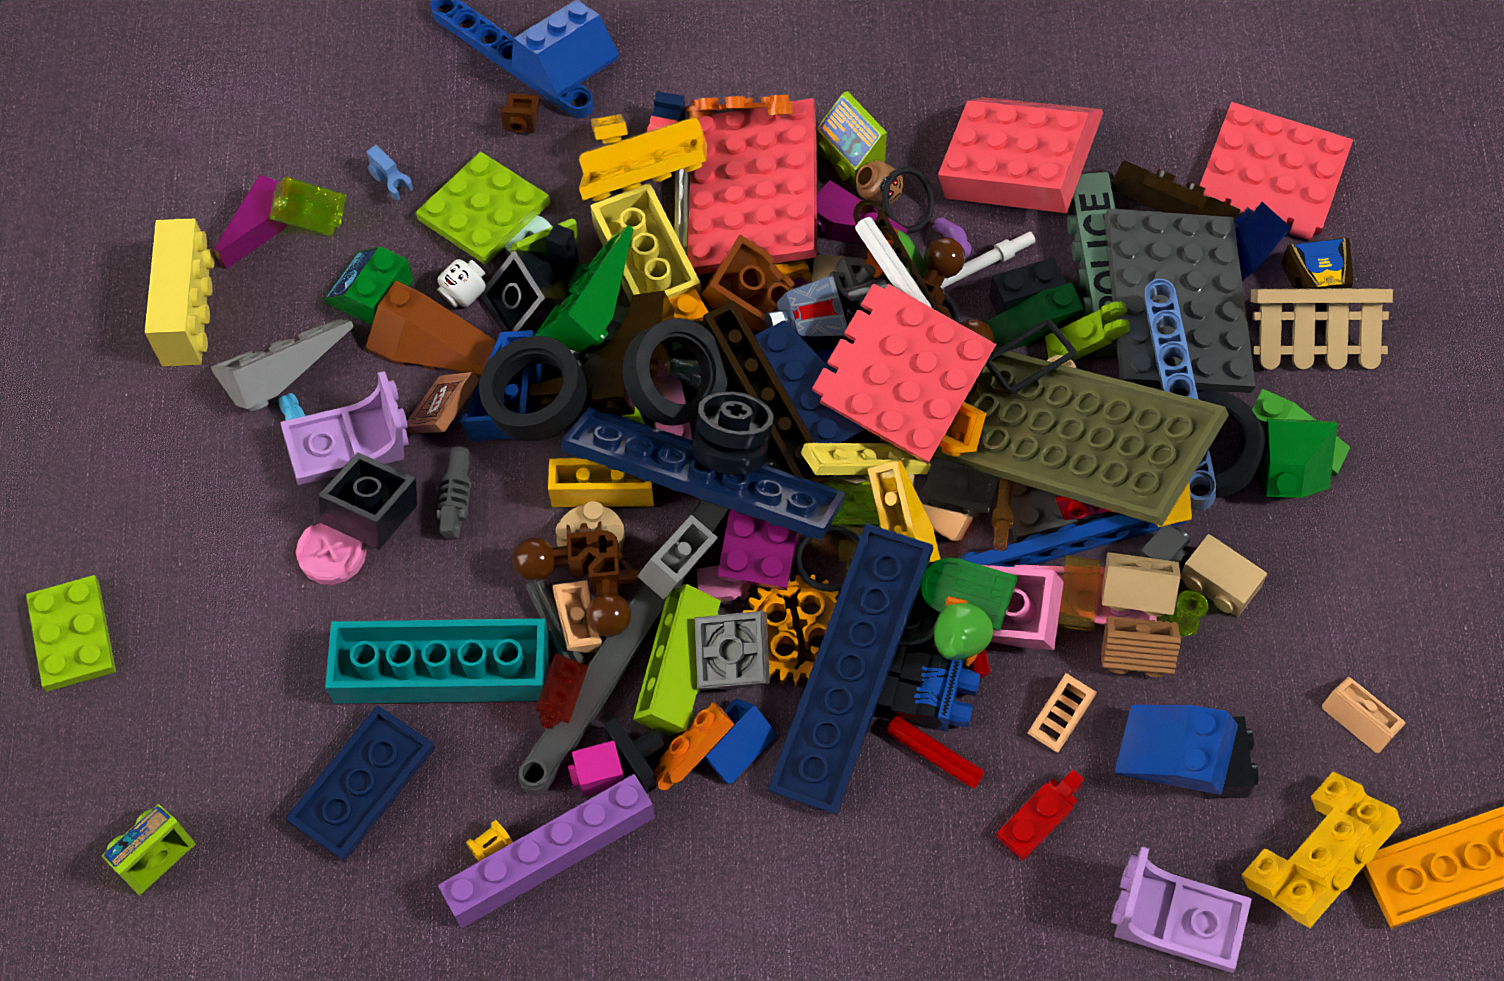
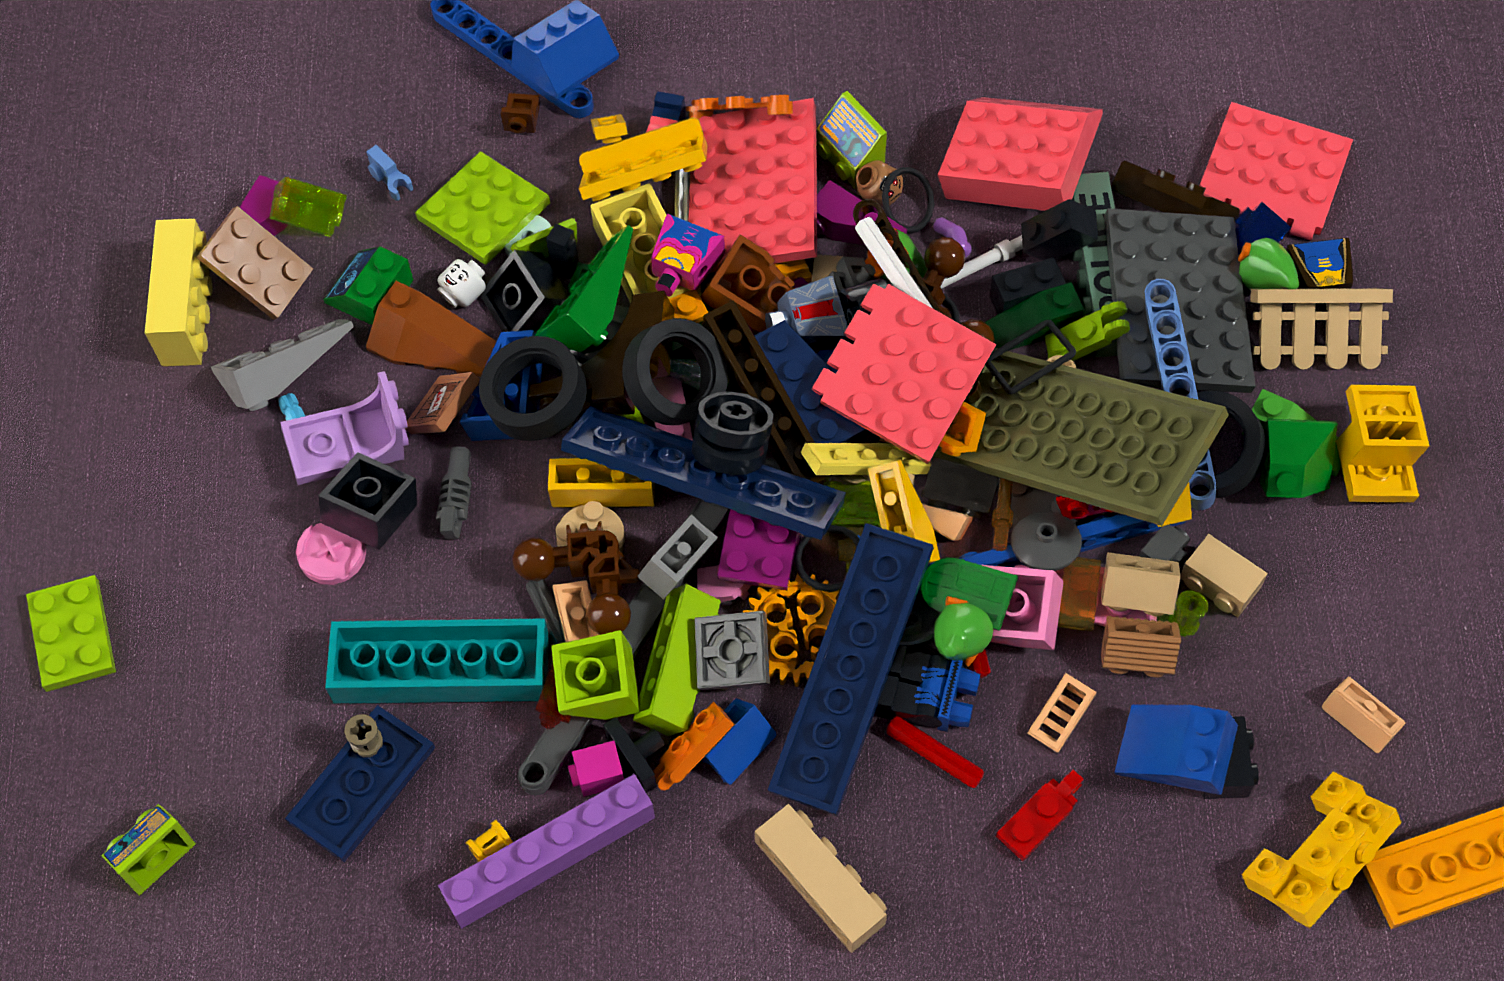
(255, 263): none -> plate
(354, 734): none -> dark tan bush
(596, 677): none -> lime slope
(685, 254): none -> torso
(820, 877): none -> tan brick
(1043, 551): none -> dark grey dish
(1059, 230): none -> black brick
(1179, 915): lavender bracket -> none
(1267, 266): none -> bright green hat
(1382, 443): none -> yellow bracket

